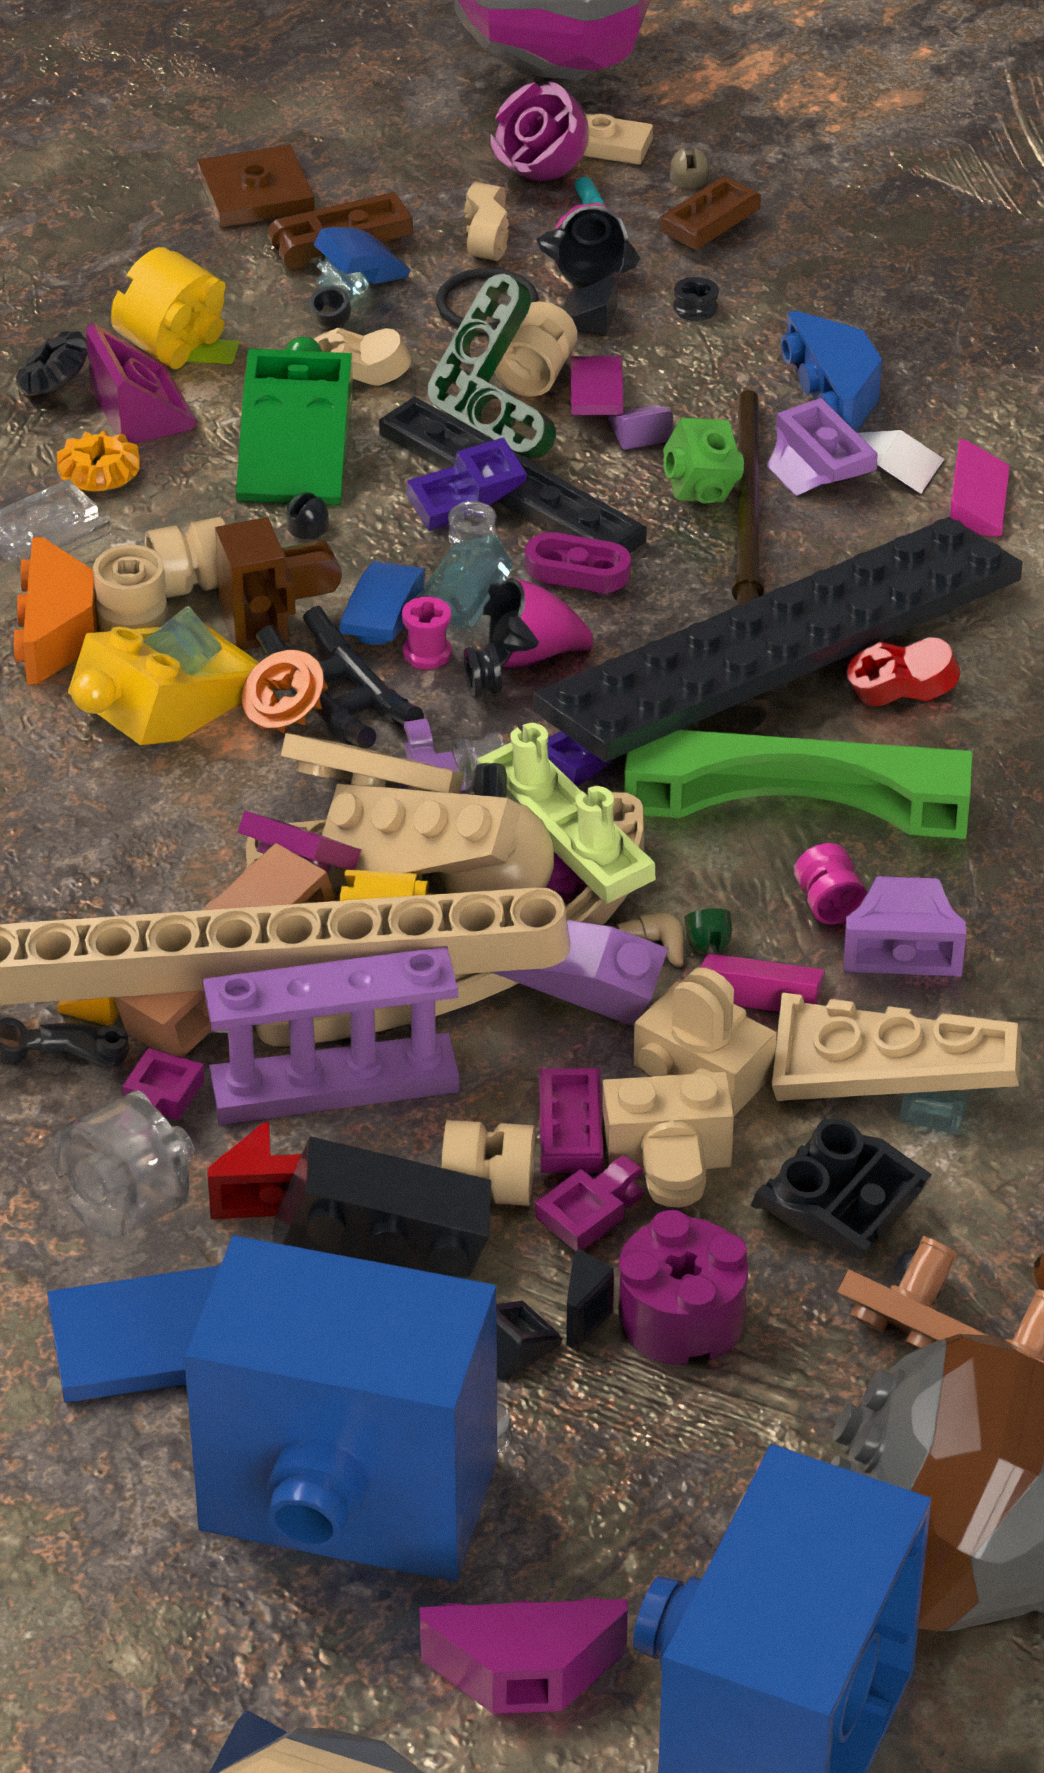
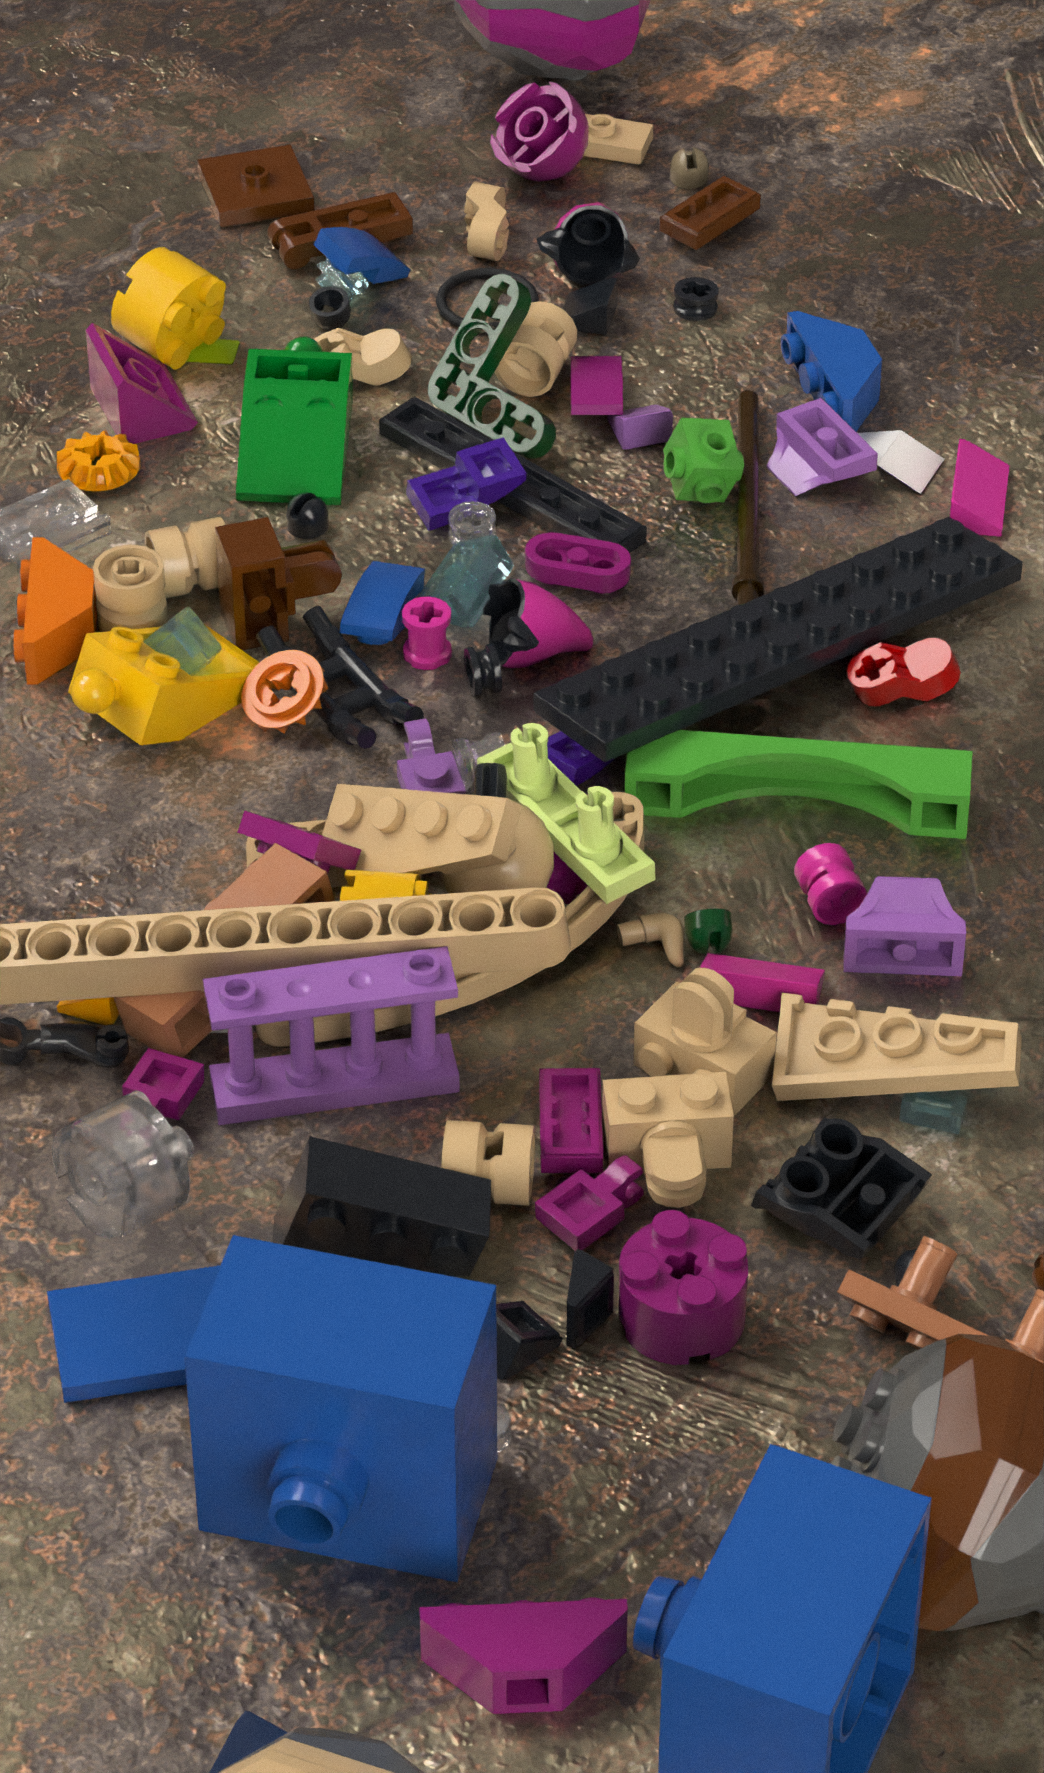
(53, 363): black gear -> none
(249, 1178): red slope -> none
(367, 766): tan plate -> none
(587, 191): teal piece -> none
(602, 972): medium lavender slope -> none

